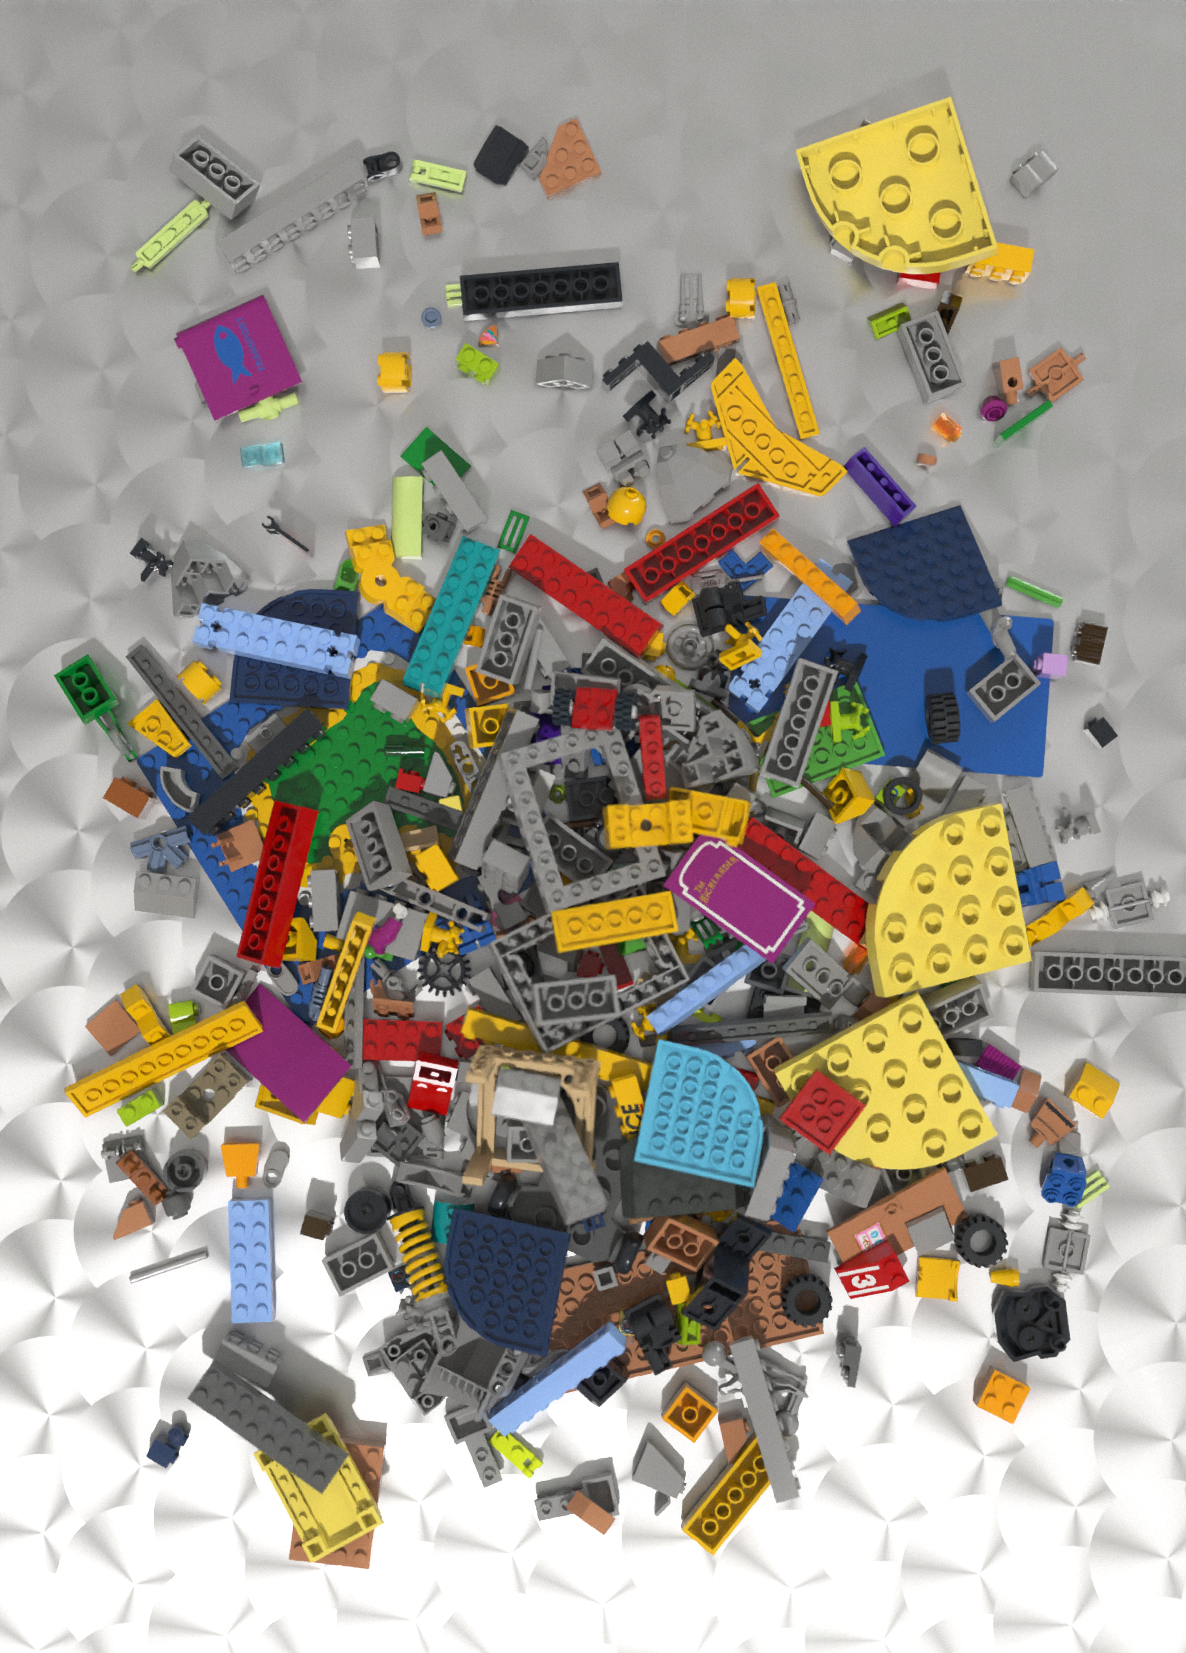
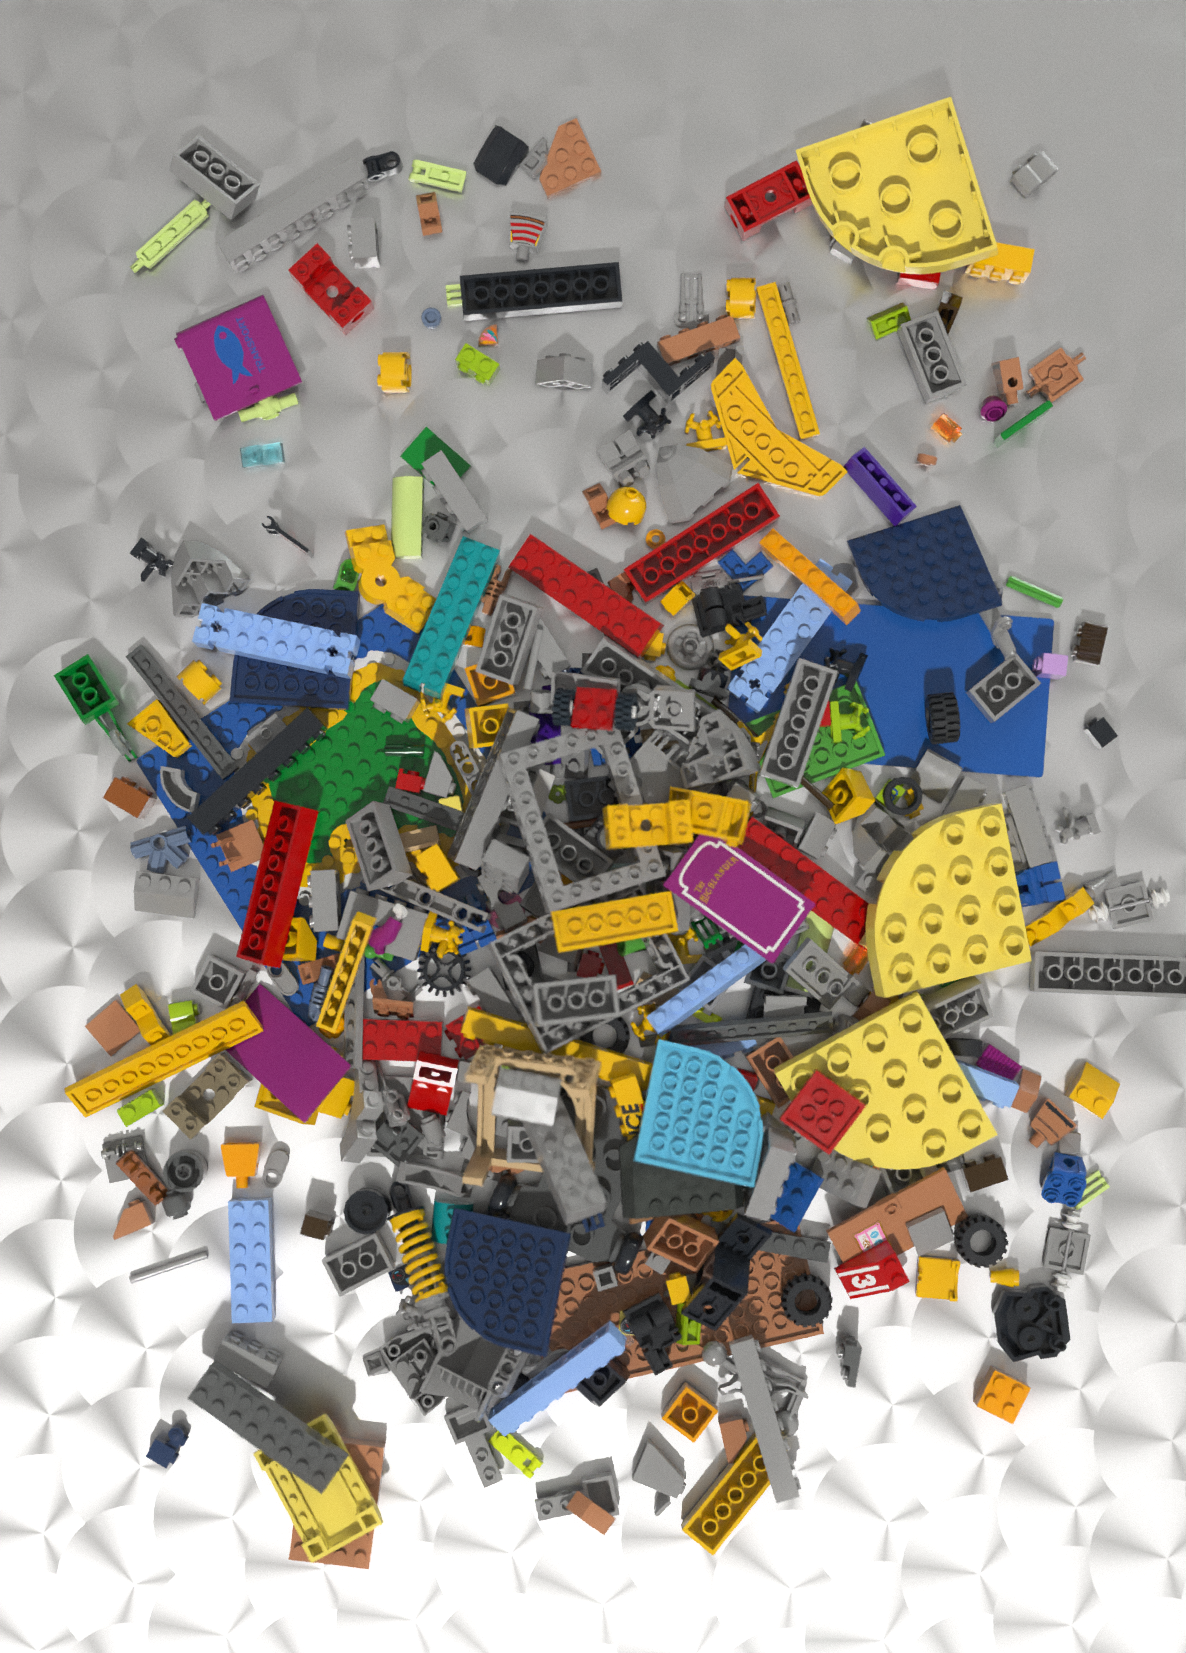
(318, 274): none -> red plate
(507, 547): green tile -> none
(526, 233): none -> light grey torso
(652, 756): red brick -> none
(751, 210): none -> red plate

